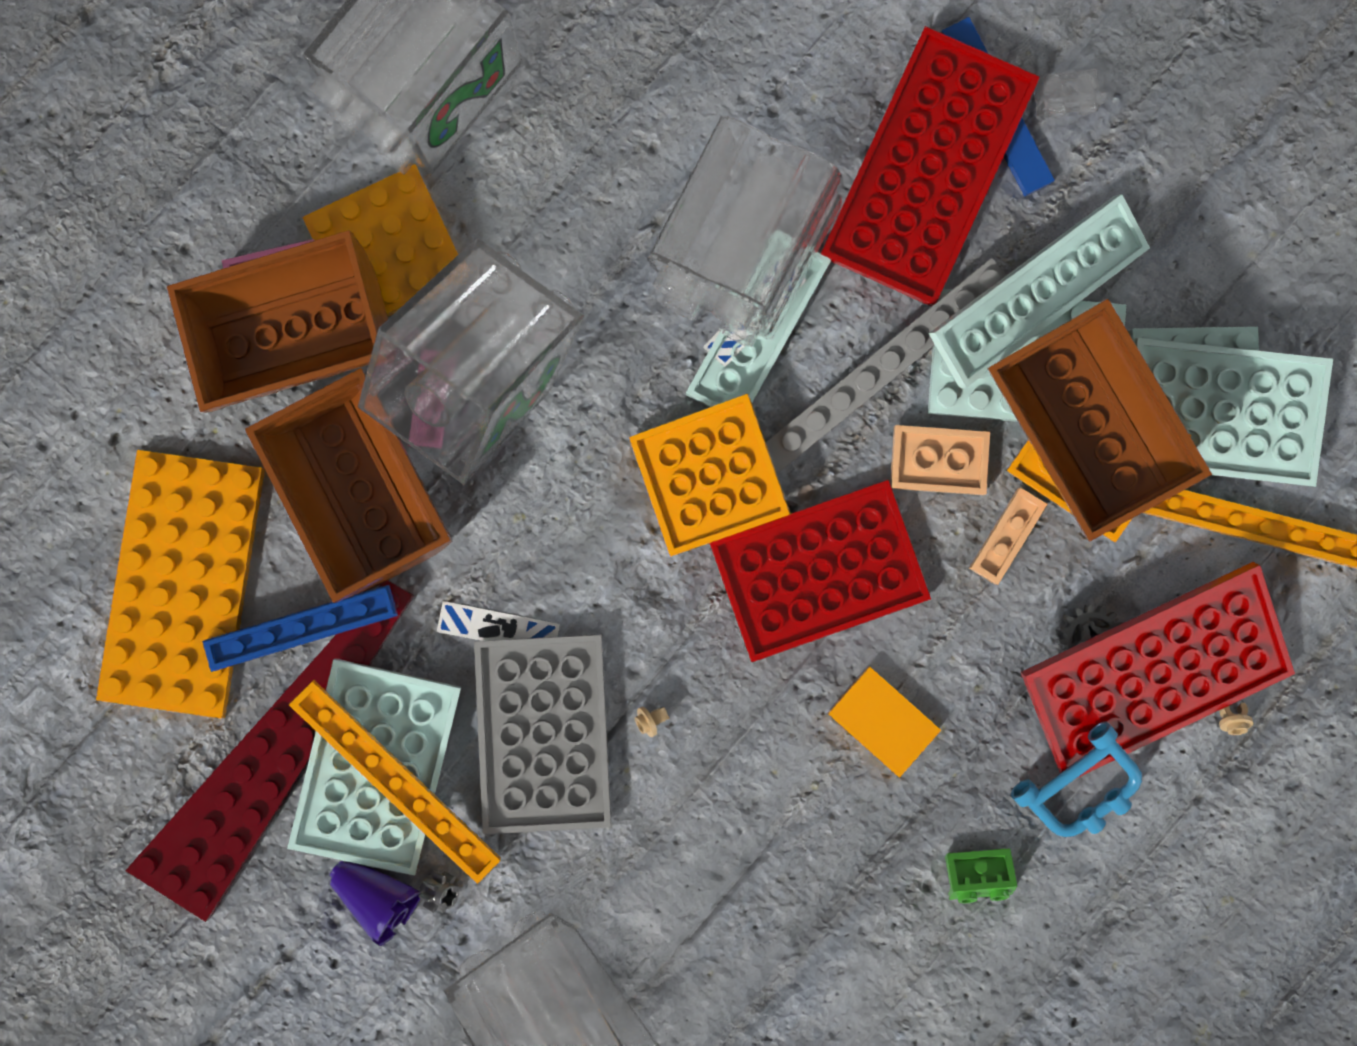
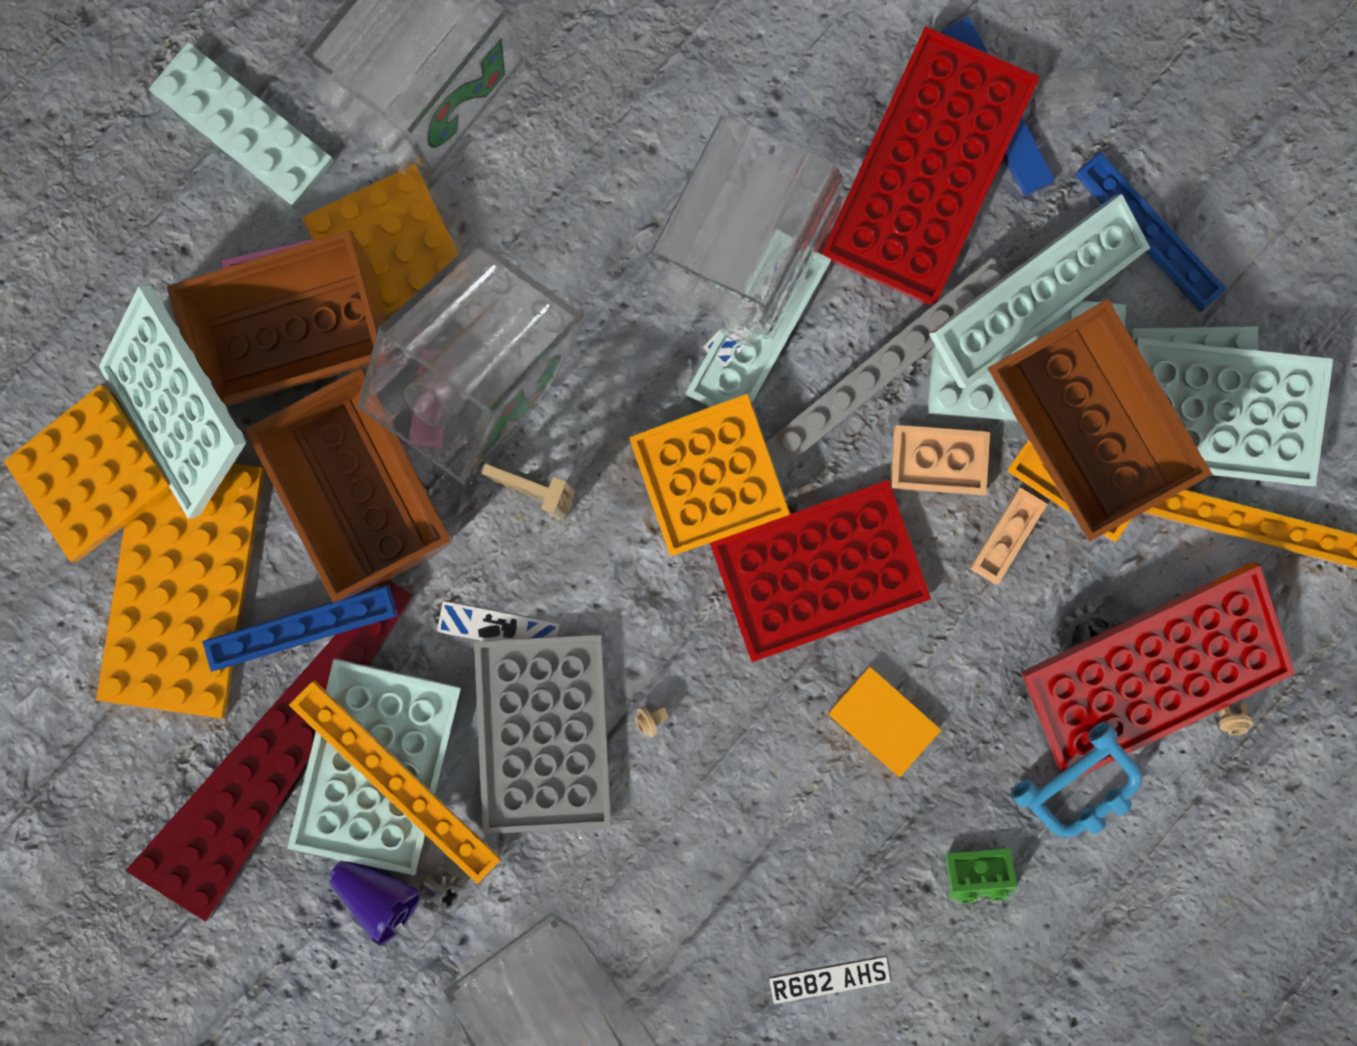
(88, 473): none -> light orange plate
(171, 402): none -> light aqua plate
(241, 125): none -> light aqua plate
(556, 497): none -> tan fence
(829, 980): none -> white sticker
(1165, 245): none -> blue tile

